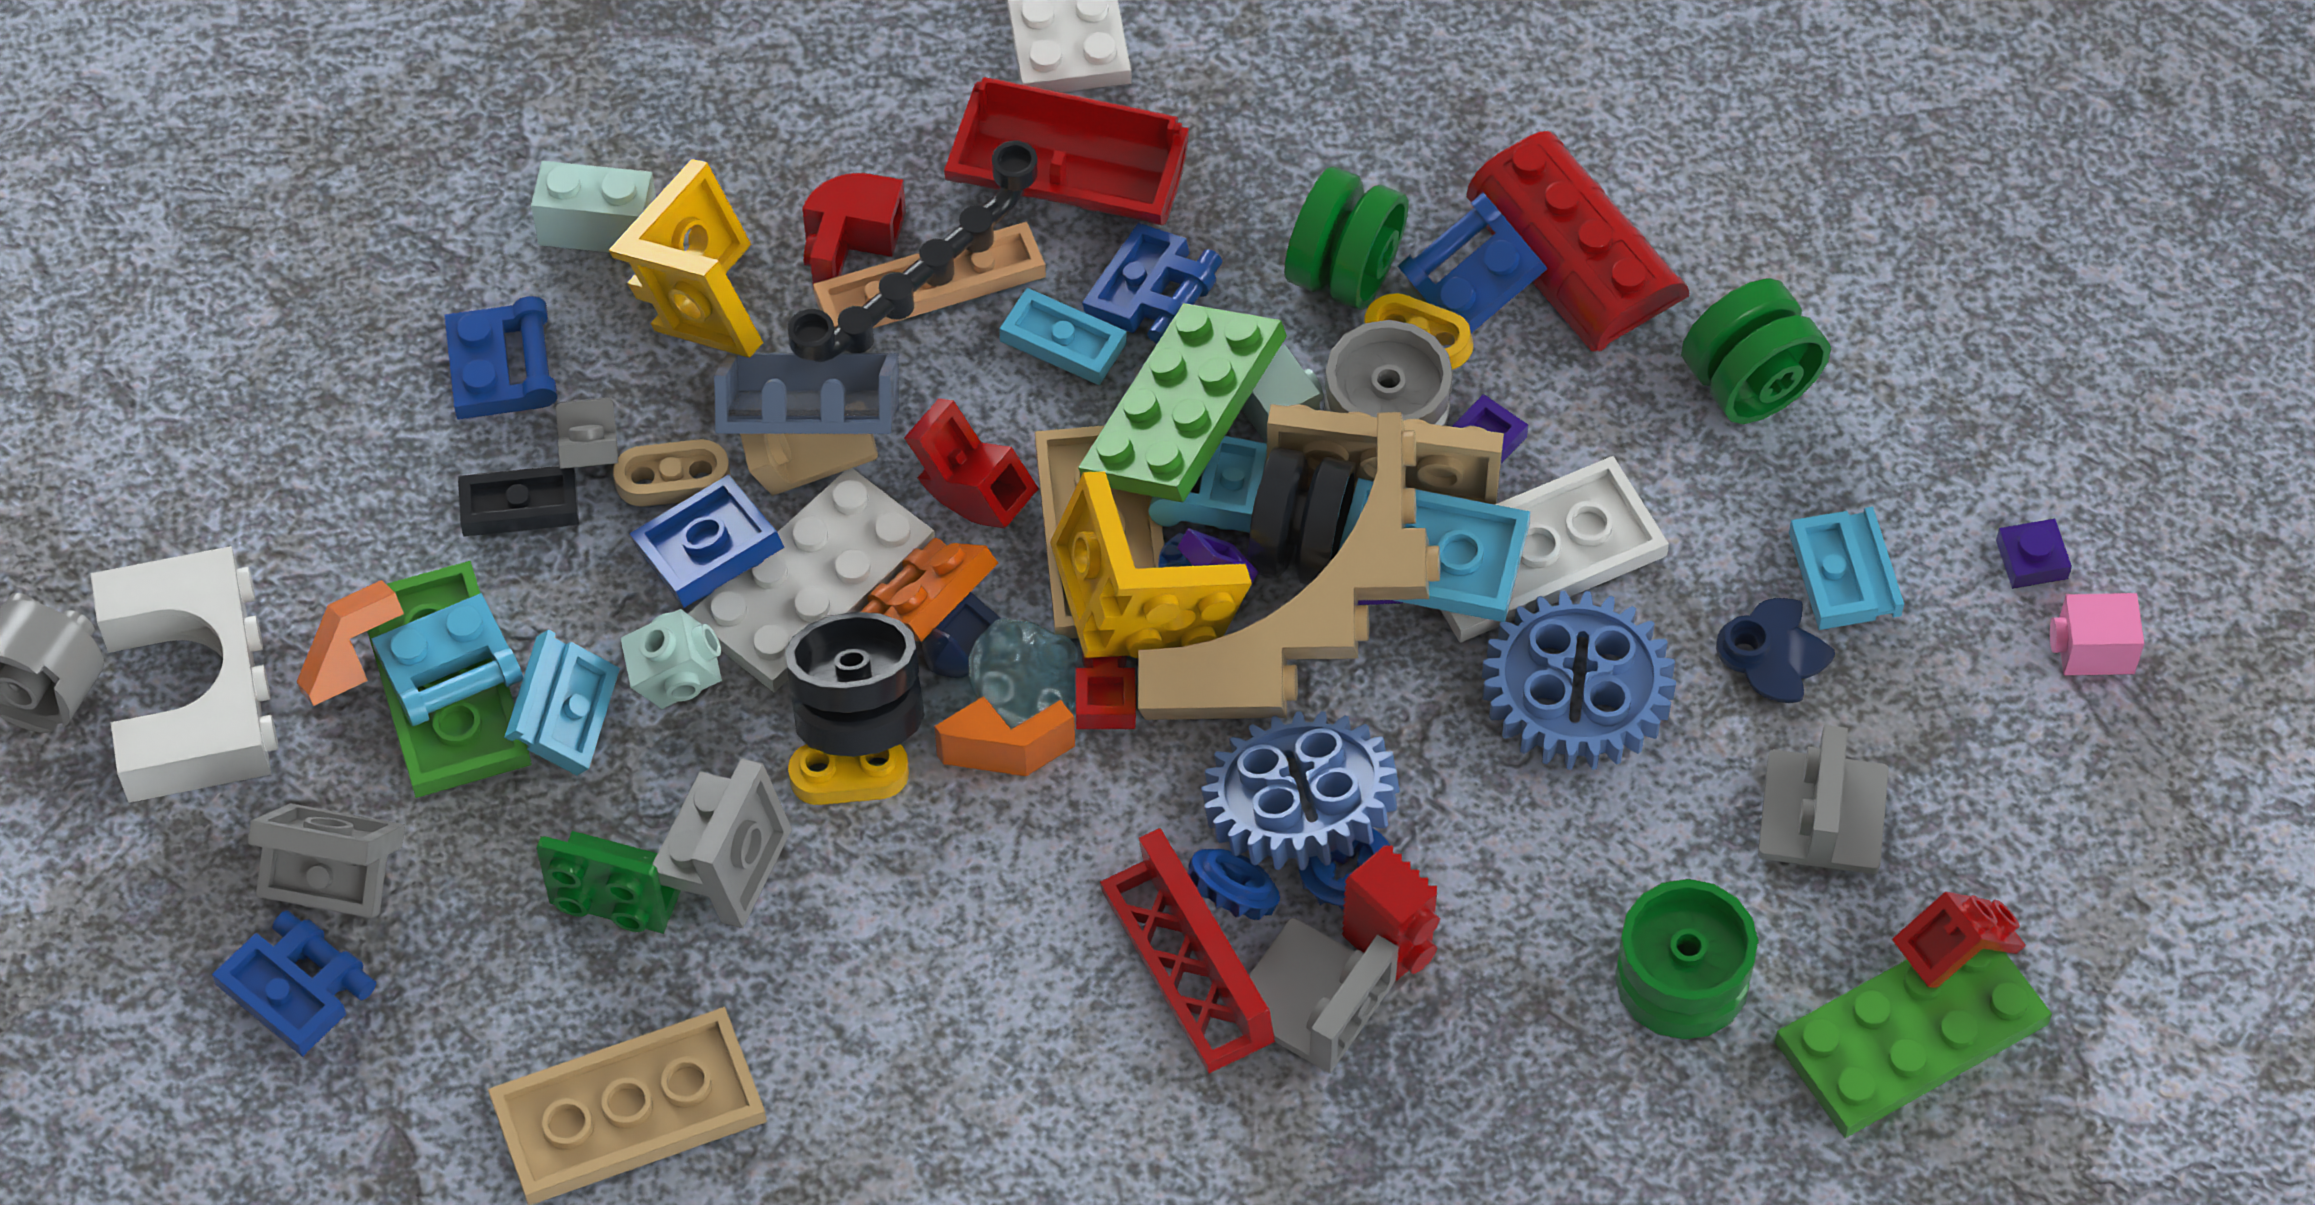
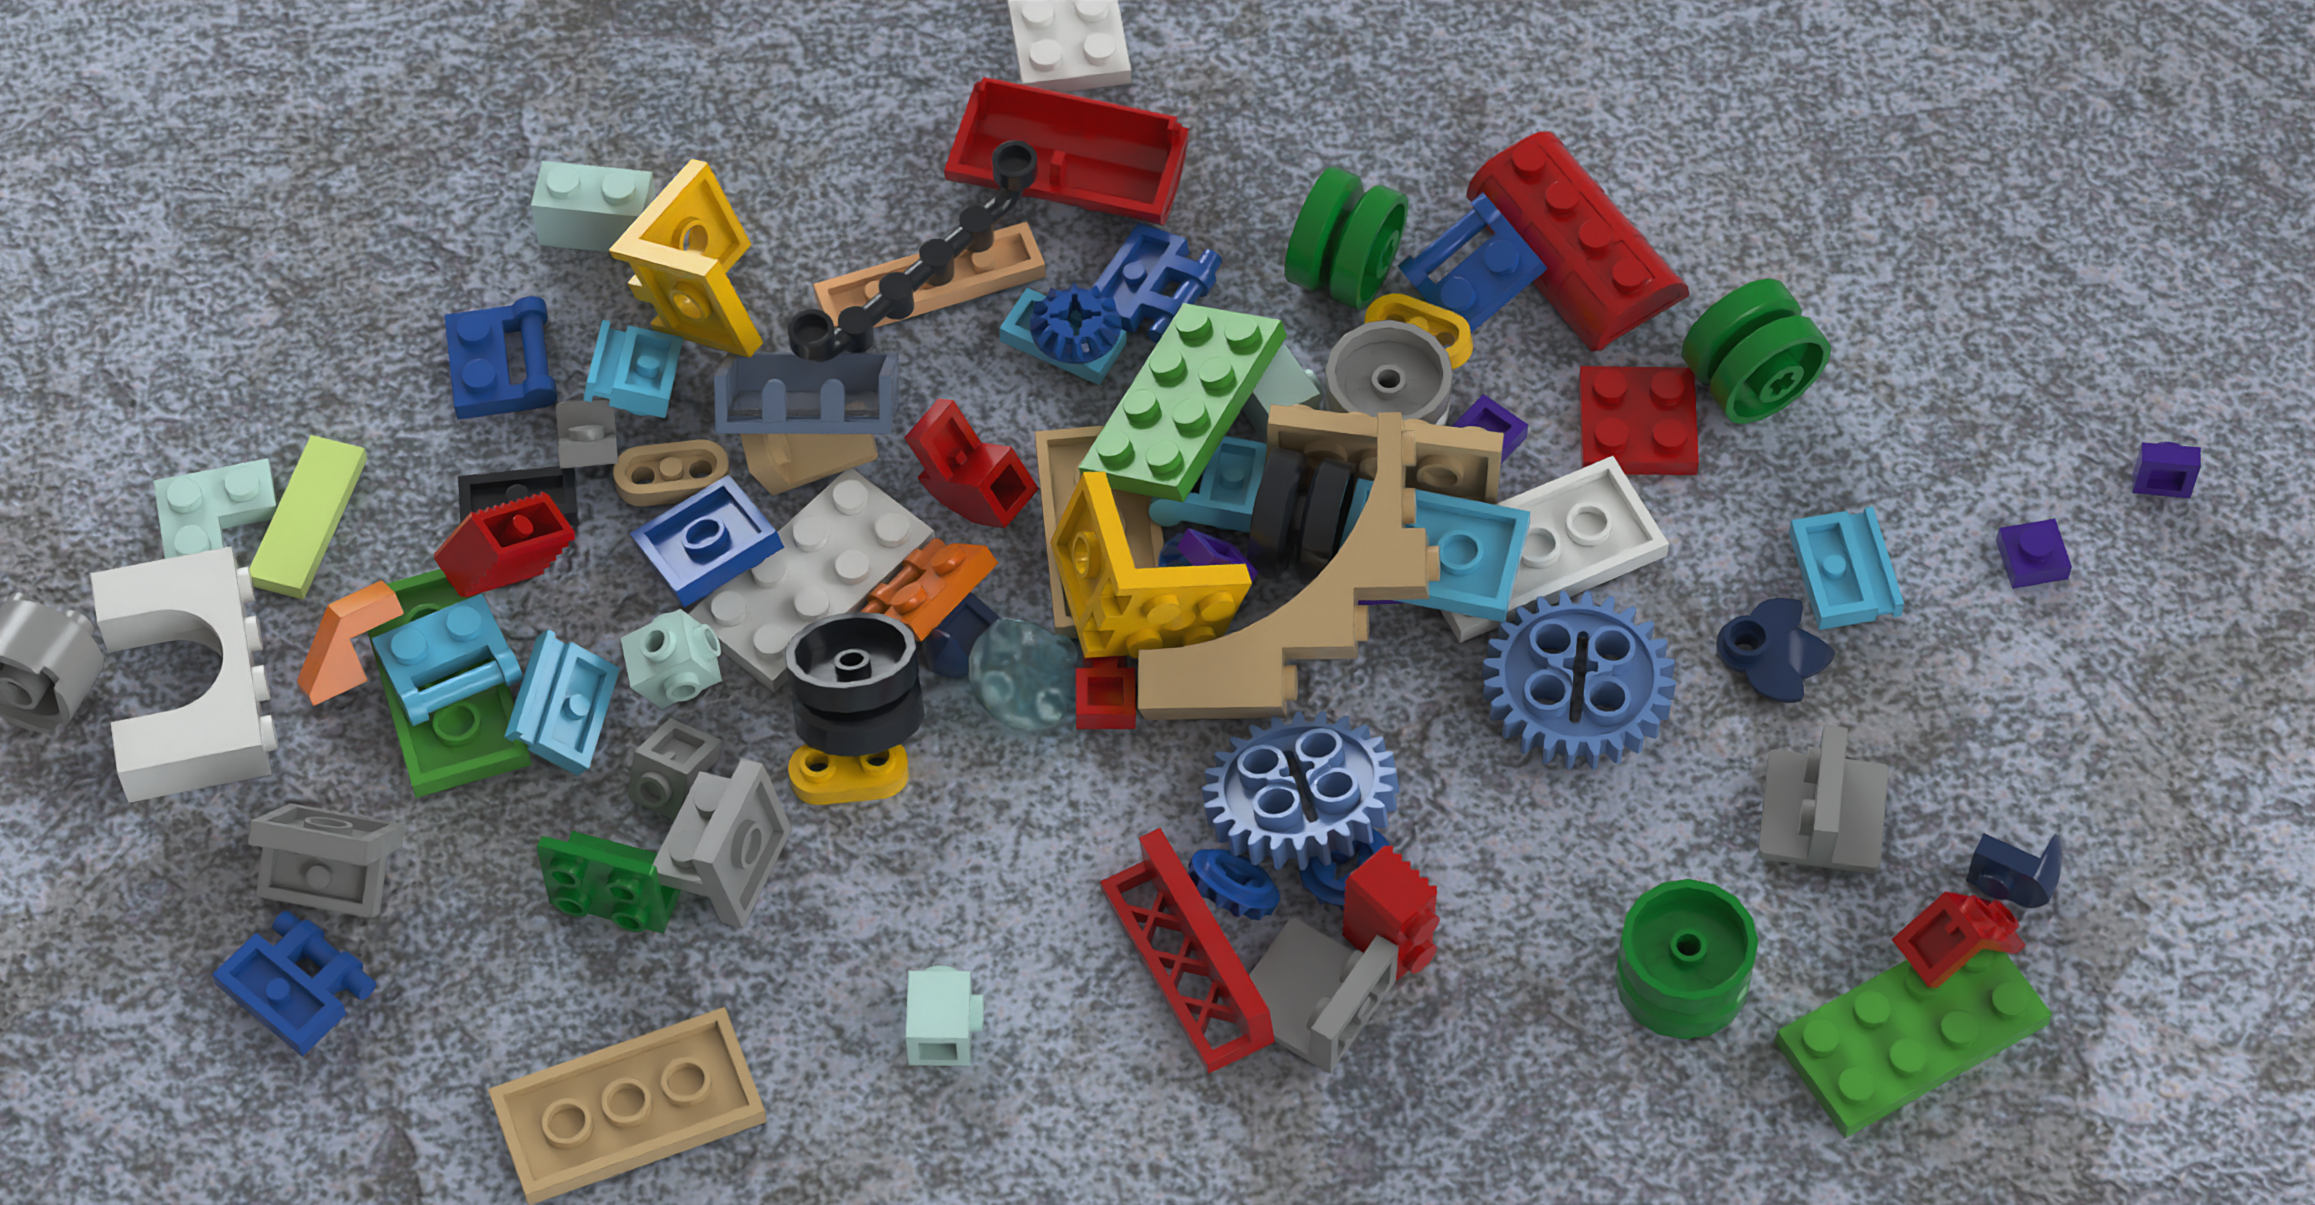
(202, 503): none -> light aqua plate
(307, 517): none -> yellowish green tile
(504, 544): none -> red brick
(634, 369): none -> medium azure plate
(669, 765): none -> light grey bracket
(853, 214): red brick -> none
(941, 1017): none -> light aqua brick
(983, 741): orange slope -> none
(1052, 329): none -> blue gear
(1639, 418): none -> red plate
(2014, 874): none -> dark blue plate
(2098, 634): bright pink brick -> none
(2166, 469): none -> dark purple plate

